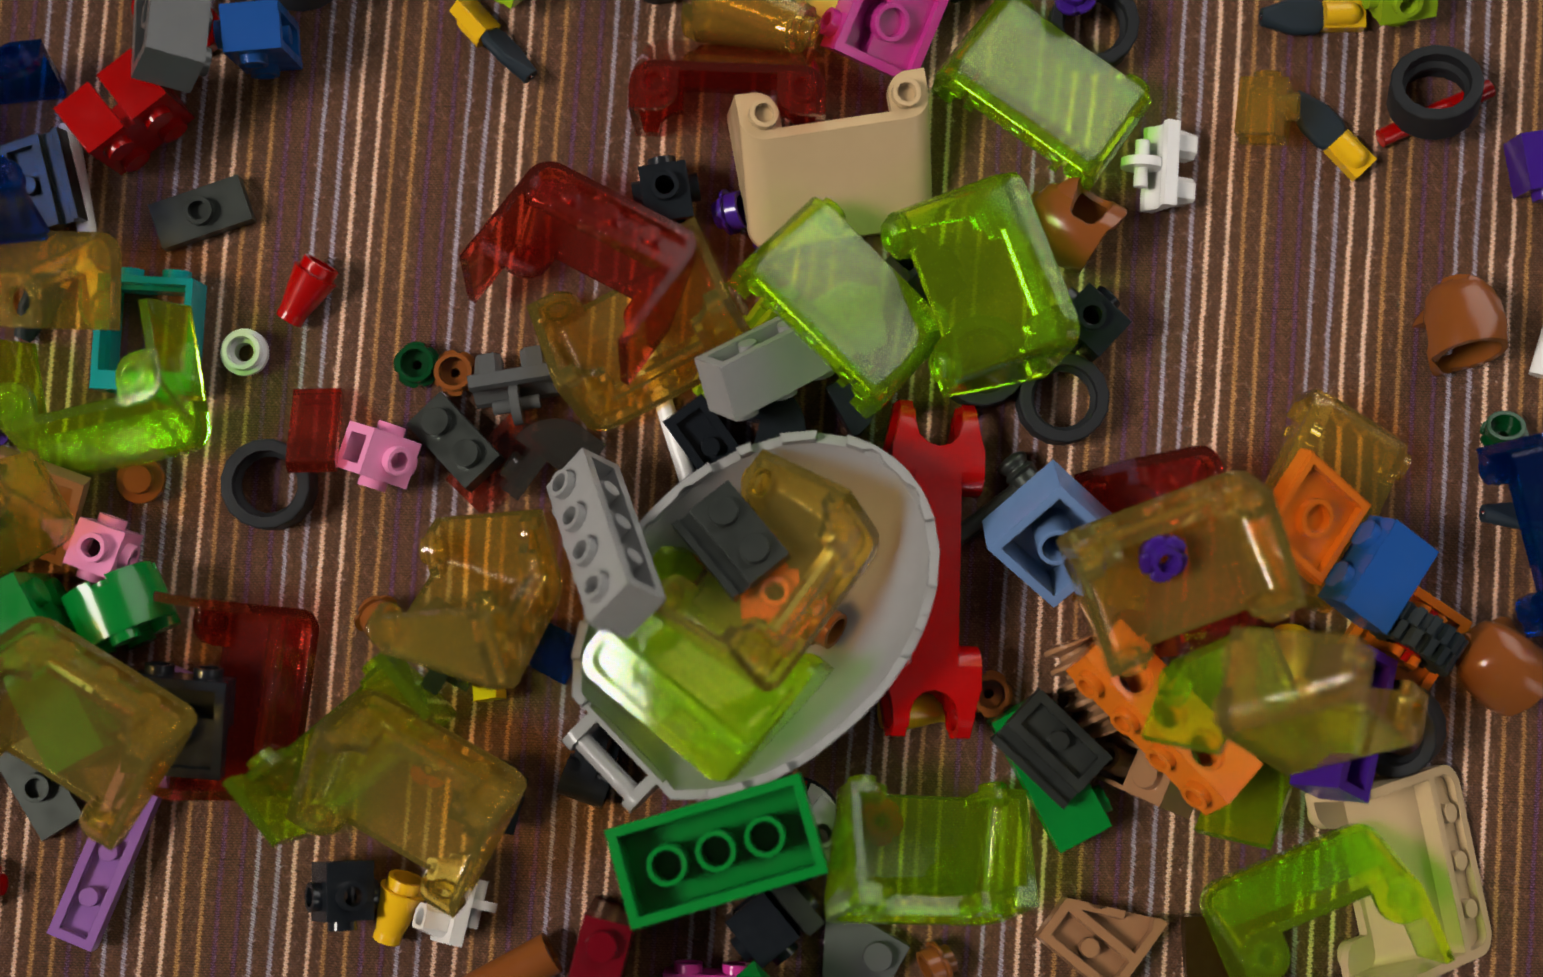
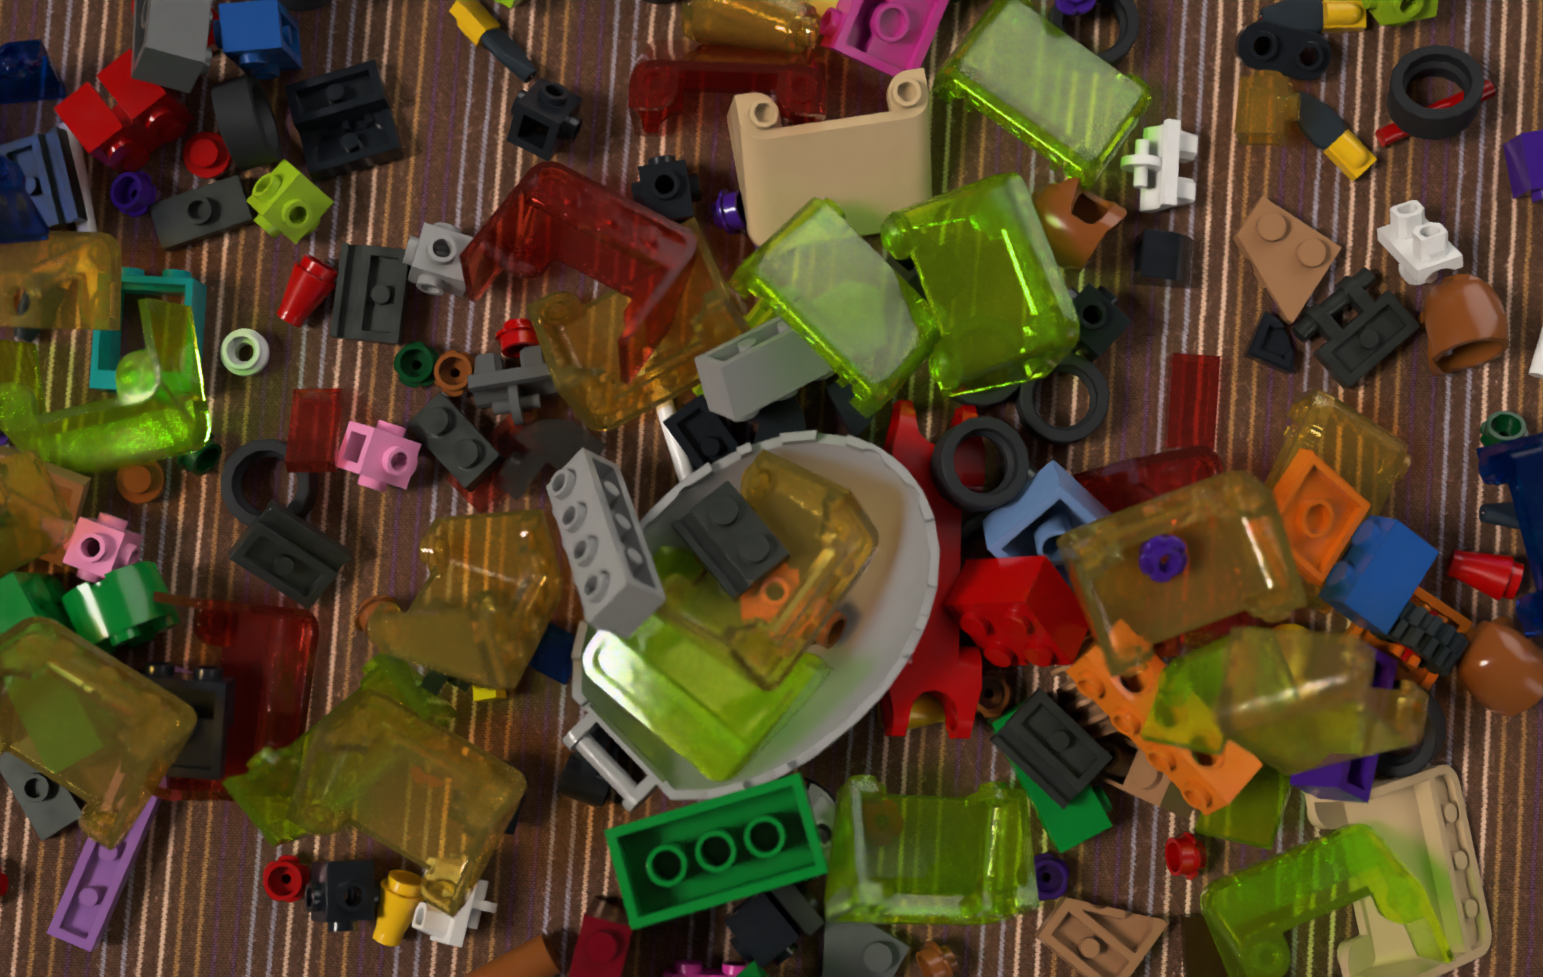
(133, 193): none -> dark purple plate
(202, 460): none -> dark green plate
(206, 155): none -> red plate
(246, 122): none -> black tyre
(274, 883): none -> red plate
(288, 203): none -> lime brick
(289, 554): none -> pearl dark grey plate
(344, 121): none -> black slope
(370, 295): none -> pearl dark grey plate
(436, 259): none -> light grey brick
(515, 336): none -> red plate
(545, 119): none -> black brick
(1009, 445): none -> black tyre
(1018, 611): none -> red piece
(1059, 873): none -> dark purple plate
(1162, 259): none -> black brick
(1185, 855): none -> red plate
(1191, 401): none -> clear red tile
(1270, 344): none -> black tile
(1283, 51): none -> black plate
(1285, 255): none -> medium nougat wing
(1366, 338): none -> pearl dark grey plate
(1418, 244): none -> white hips
(1487, 572): none -> red cone

